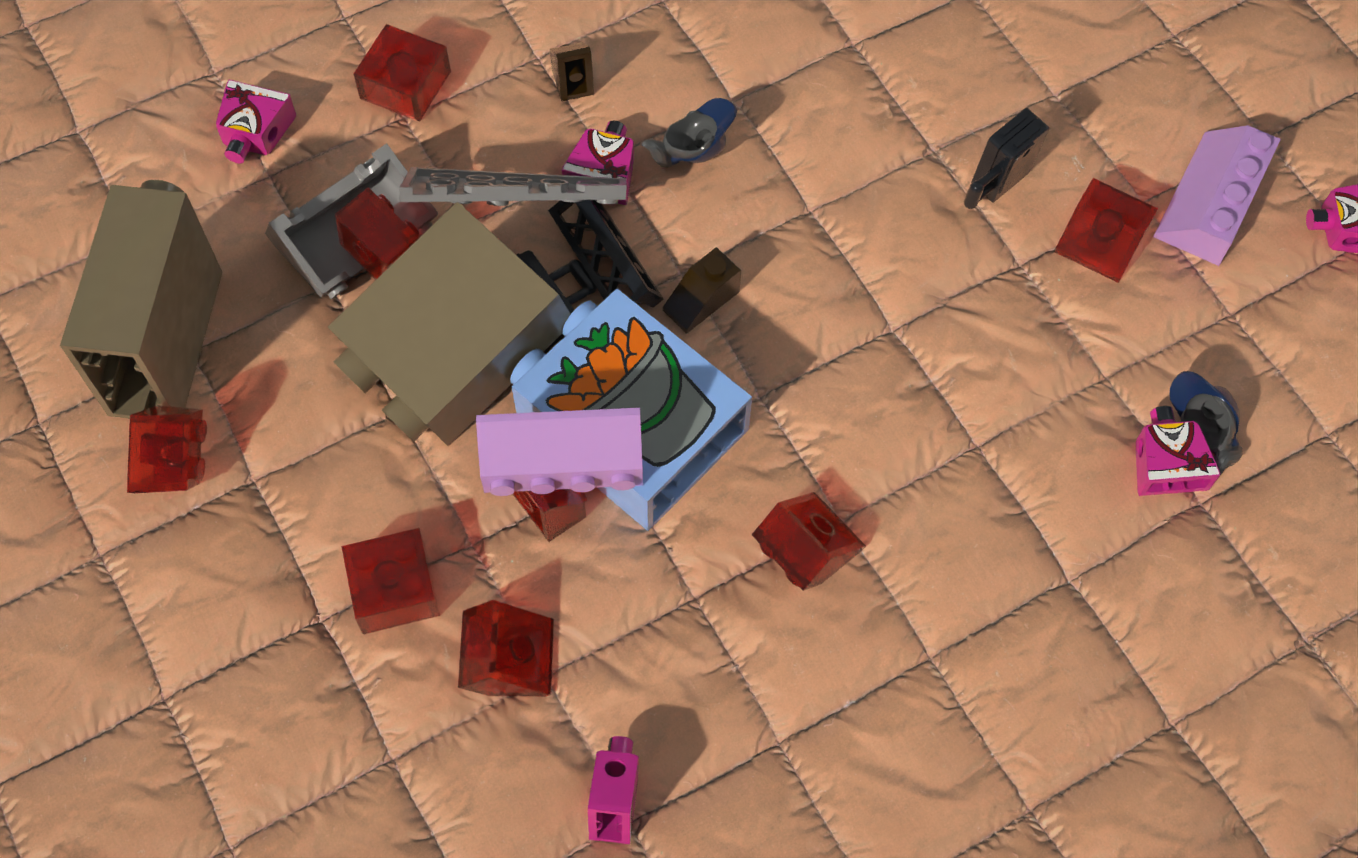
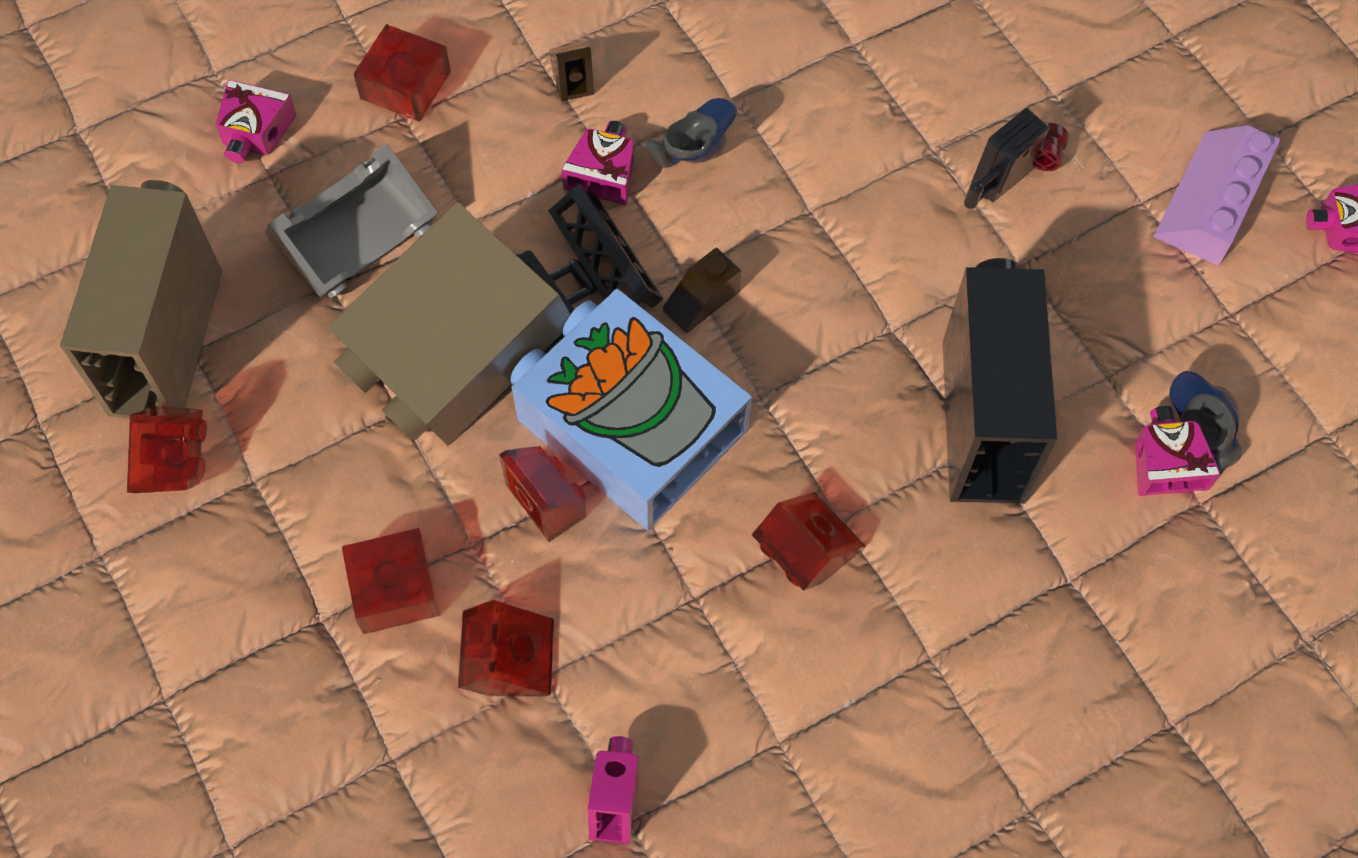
(374, 232): clear red brick -> none
(502, 187): light grey wing -> none
(560, 451): lavender slope -> none
(998, 384): none -> black brick
(1052, 149): none -> dark red wheel
(1105, 230): clear red slope -> none

